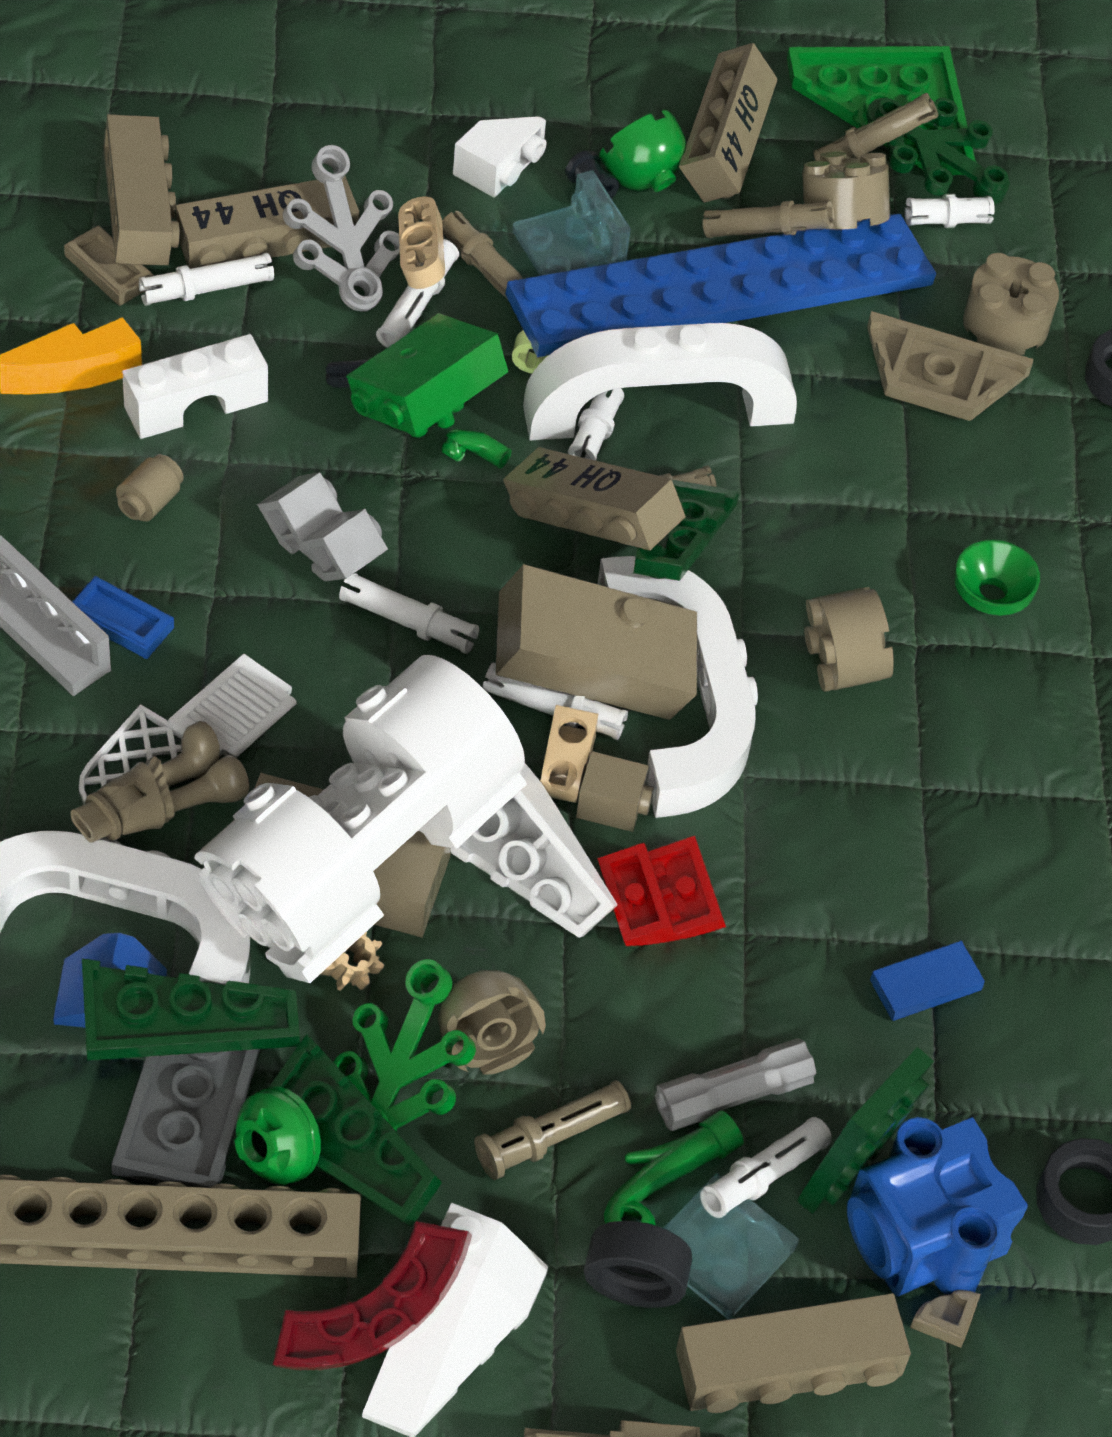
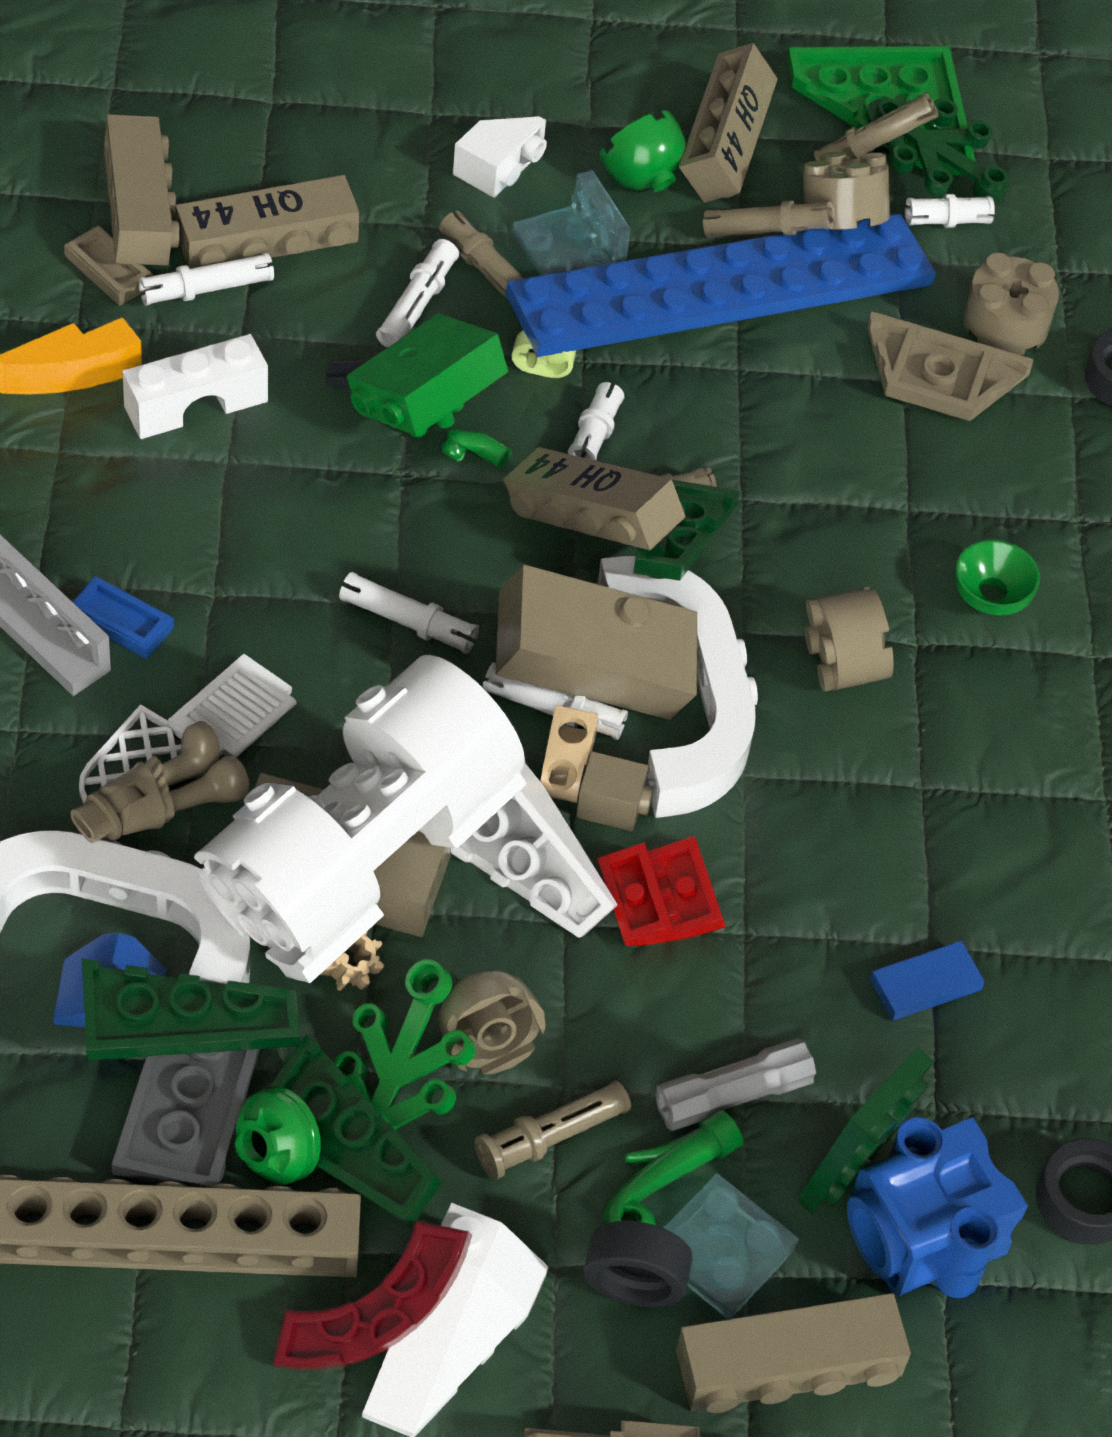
(149, 487): dark tan brick -> none
(310, 520): light grey brick -> none
(343, 234): light grey plant -> none
(428, 252): tan beam -> none
(589, 161): black bush -> none
(654, 358): white arch -> none
(751, 1176): white pin -> none
(947, 1316): dark tan tile -> none

